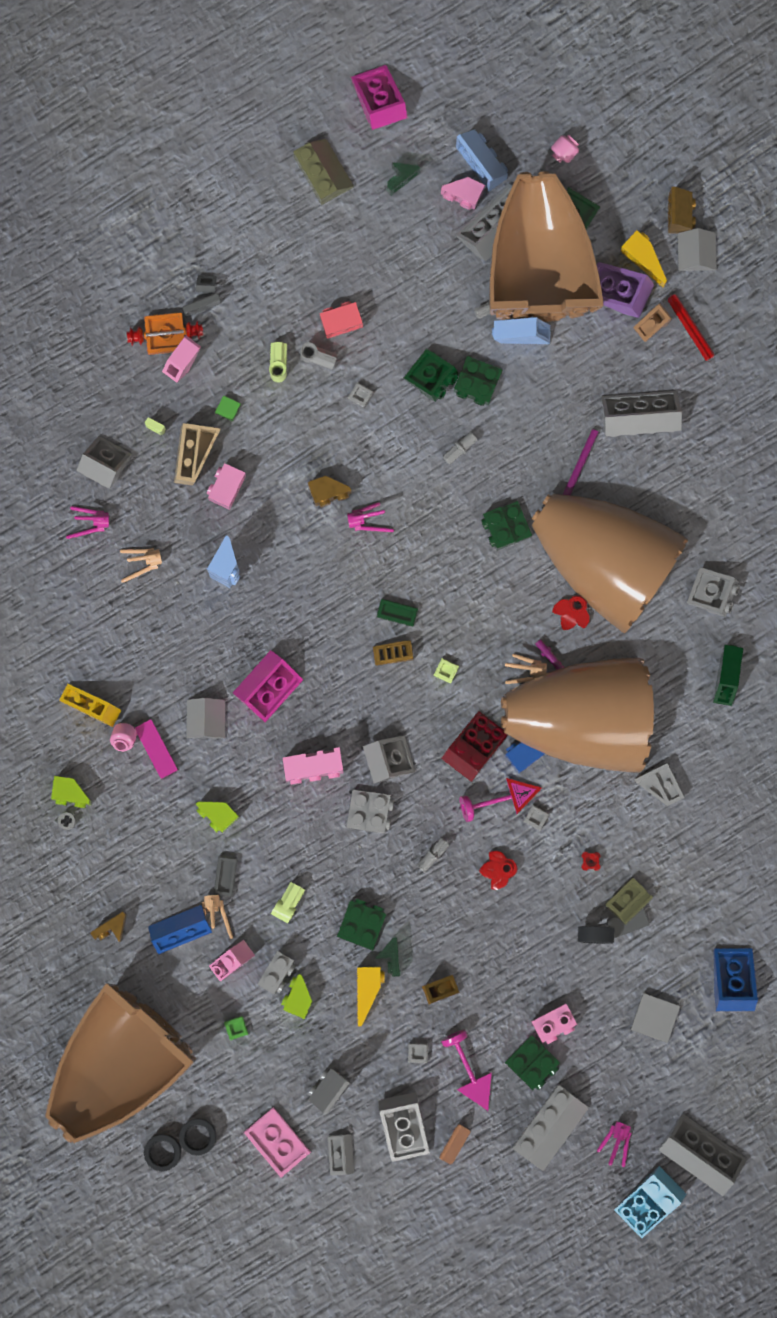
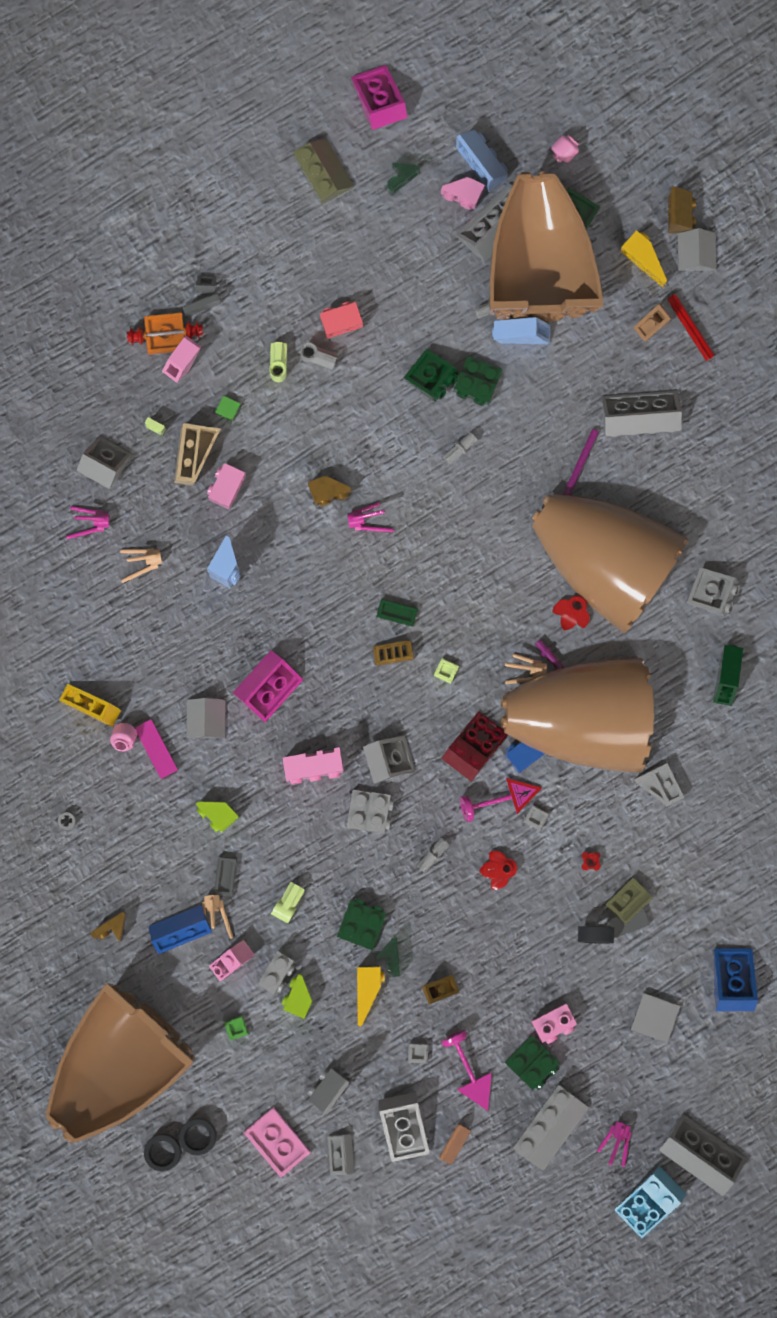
(68, 790): lime slope -> none
(360, 395): light grey tile -> none
(506, 526): dark green plate -> none
(624, 289): medium lavender slope -> none

